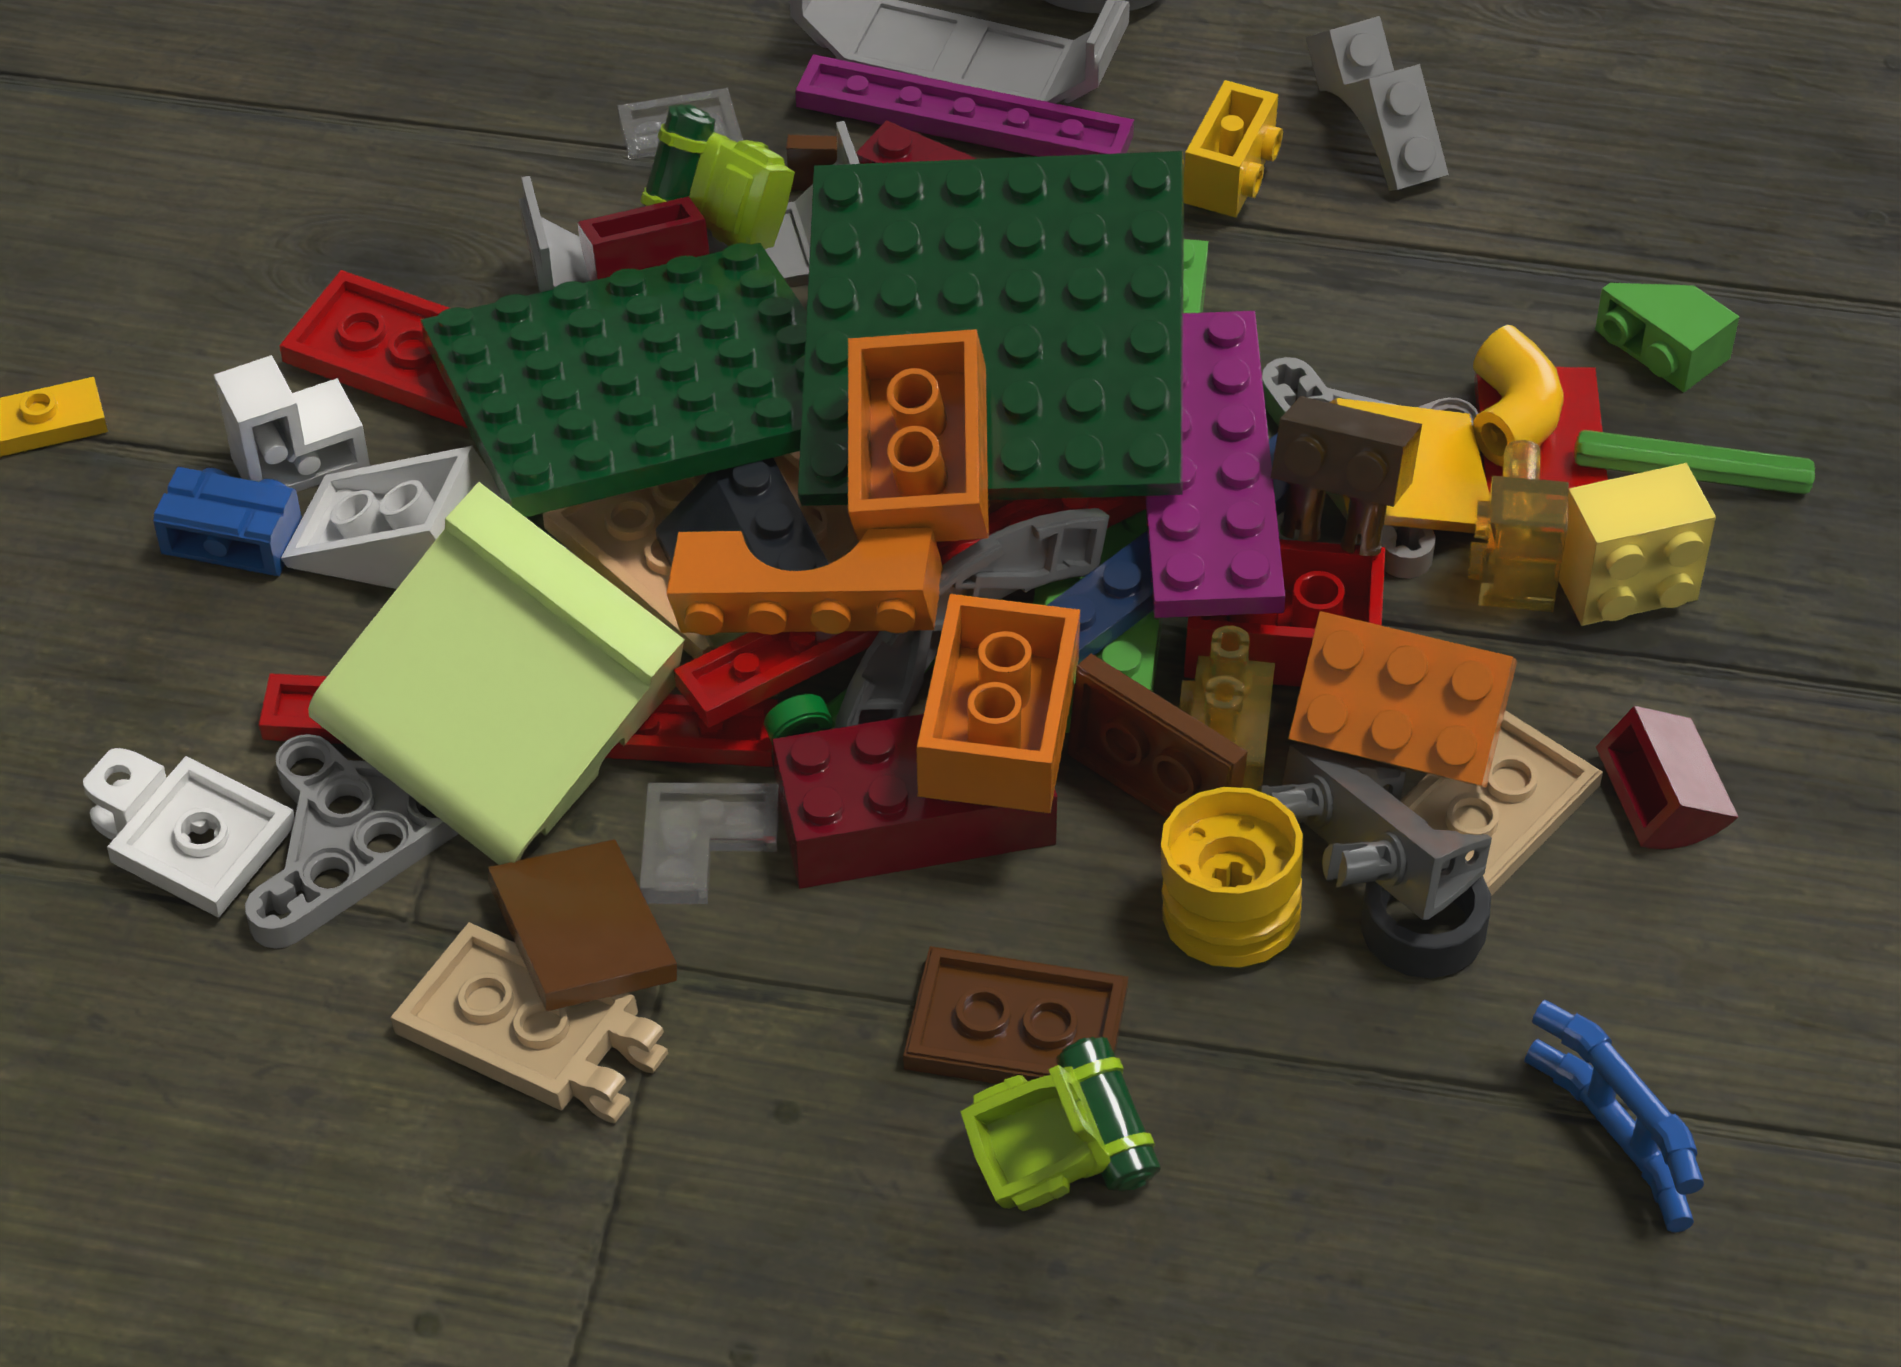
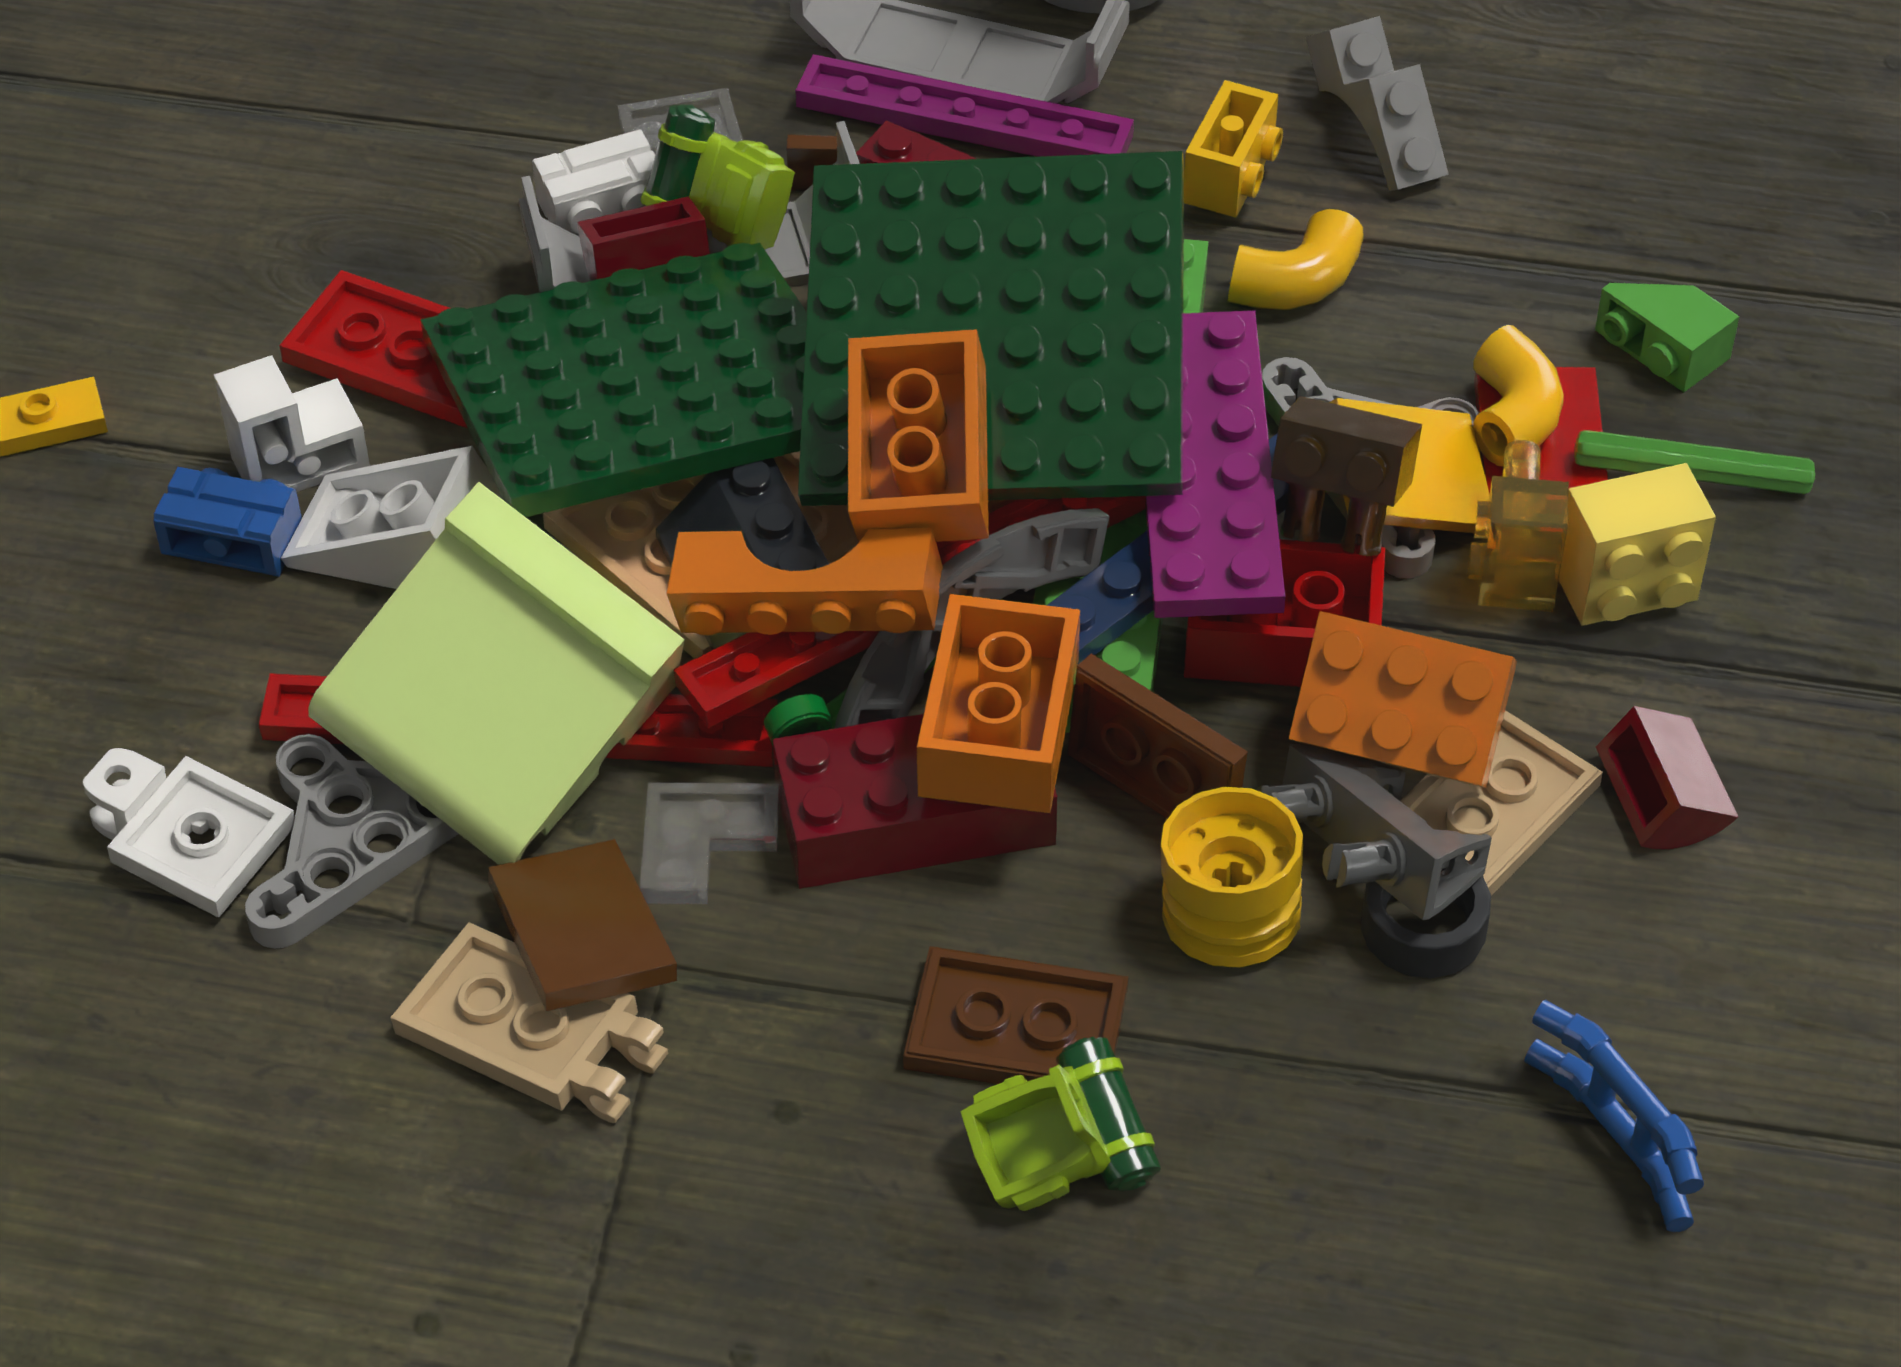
(593, 179): none -> white brick
(1233, 697): clear yellow brick -> none
(1300, 274): none -> yellow cylinder

